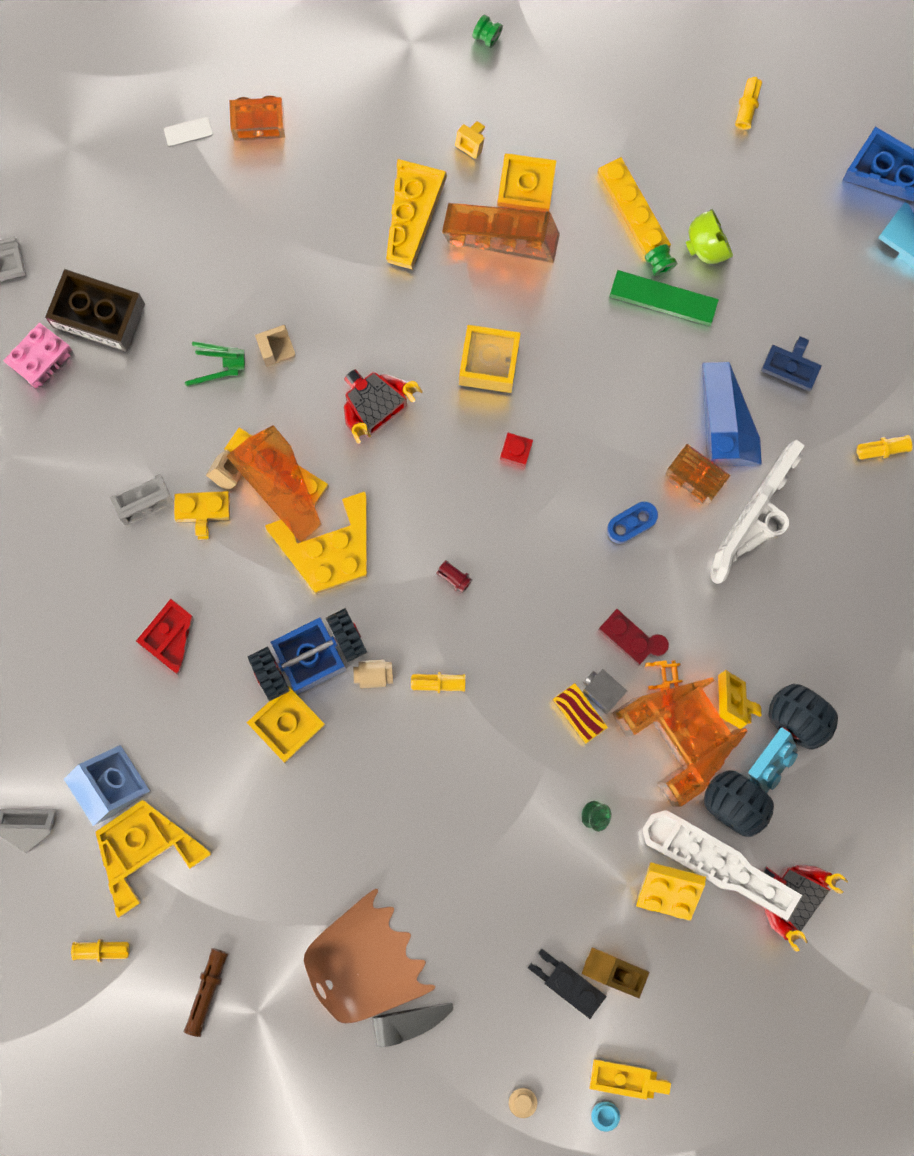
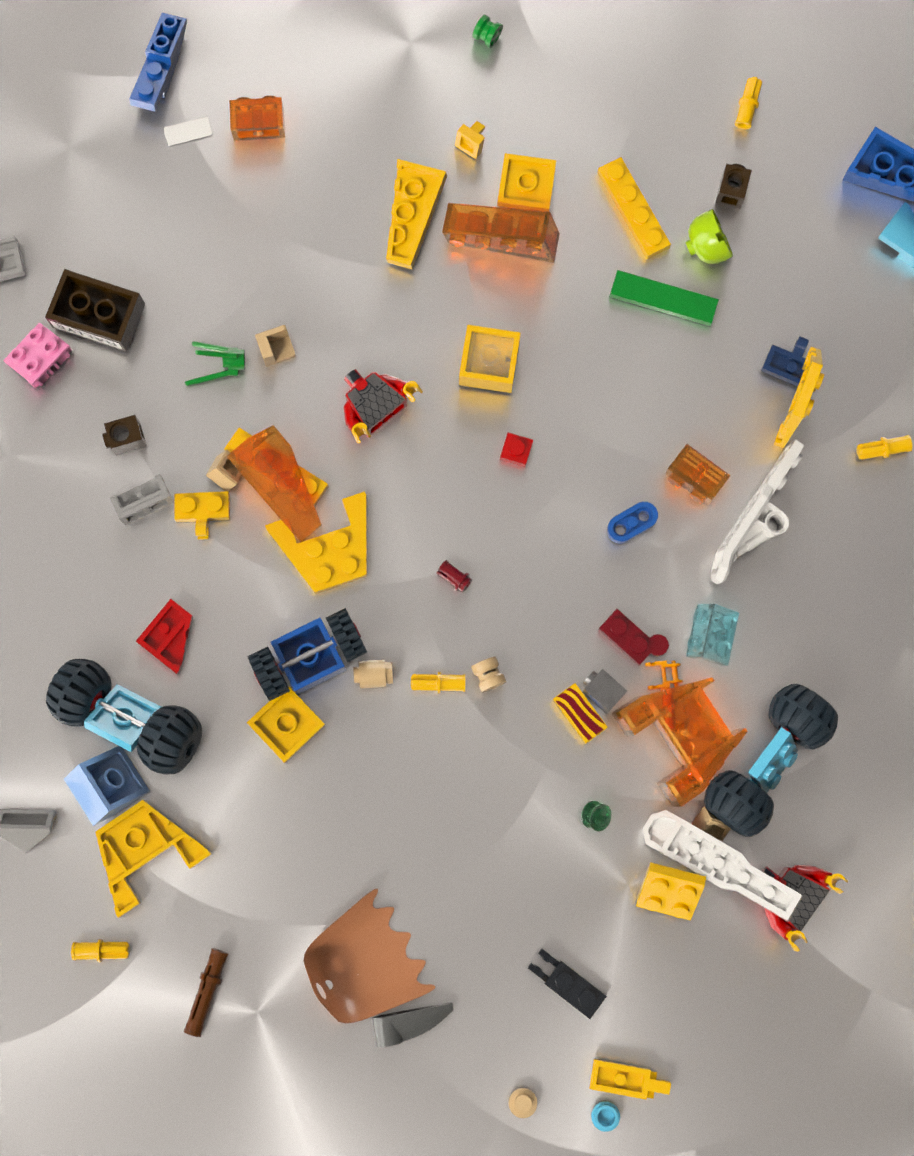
(133, 442): none -> dark brown brick
(160, 62): none -> blue slope
(163, 735): none -> black plate
(491, 680): none -> tan wheel
(615, 973): pearl gold slope -> none
(660, 260): green wheel -> none
(711, 824): none -> tan slope
(712, 633): none -> clear light blue bracket
(728, 423): wedge -> none
(731, 195): none -> dark brown brick
(733, 701): yellow plate -> none
(801, 403): none -> yellow wing

